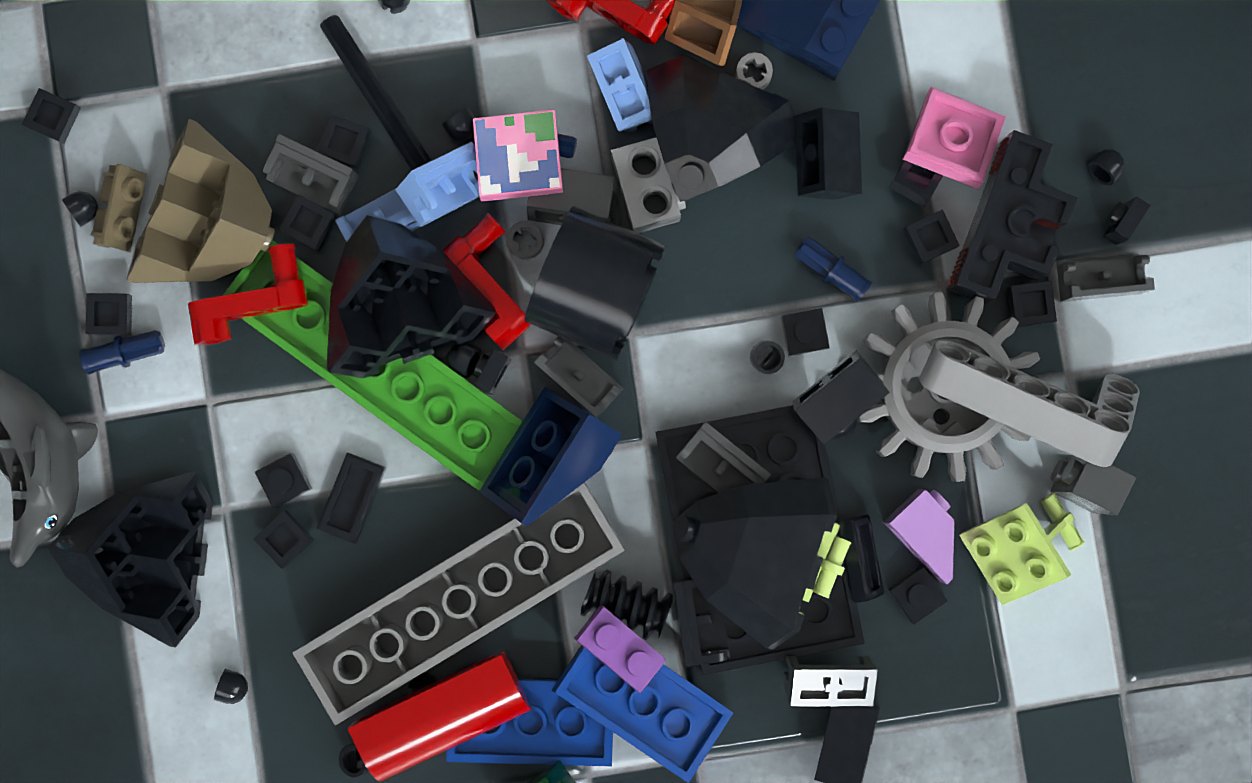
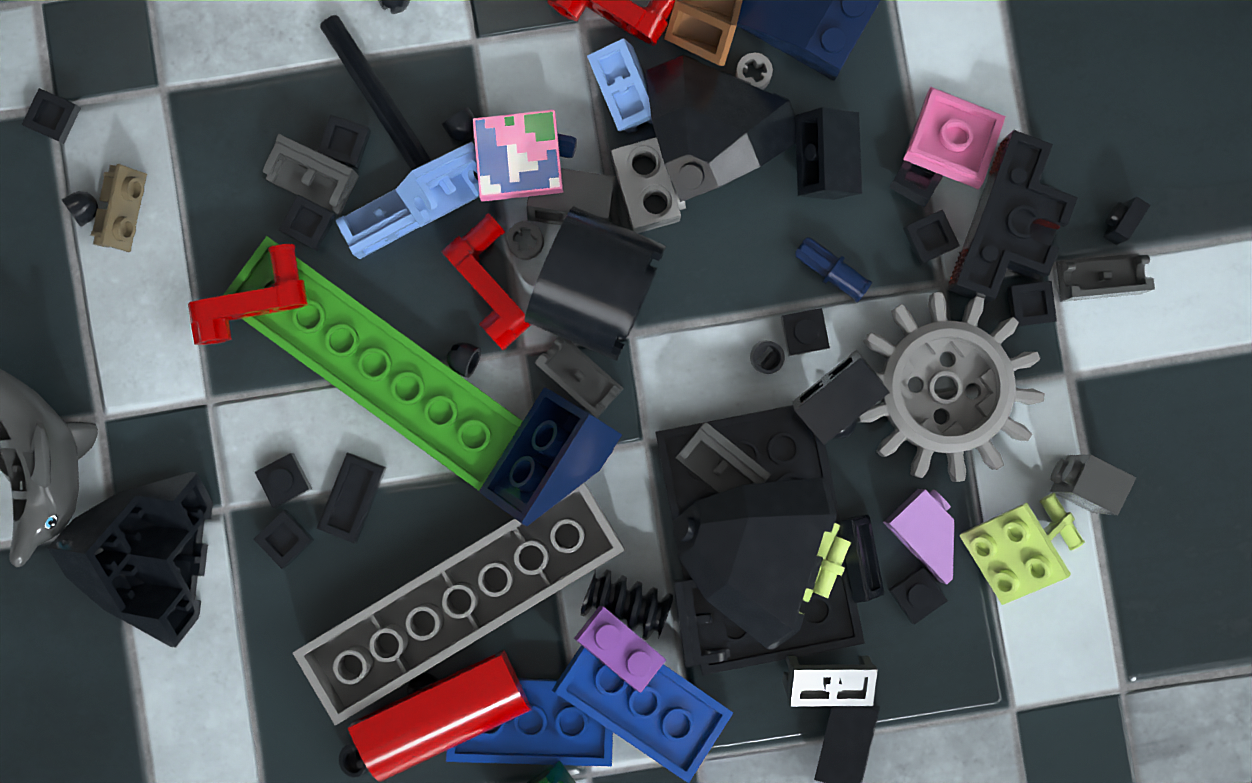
(108, 314): black plate -> none
(121, 351): dark blue axle -> none
(204, 217): dark tan brick -> none
(231, 687): black hinge -> none
(397, 300): black brick -> none
(490, 371): black plate -> none
(1032, 406): light grey beam -> none
(1106, 166): black hinge -> none

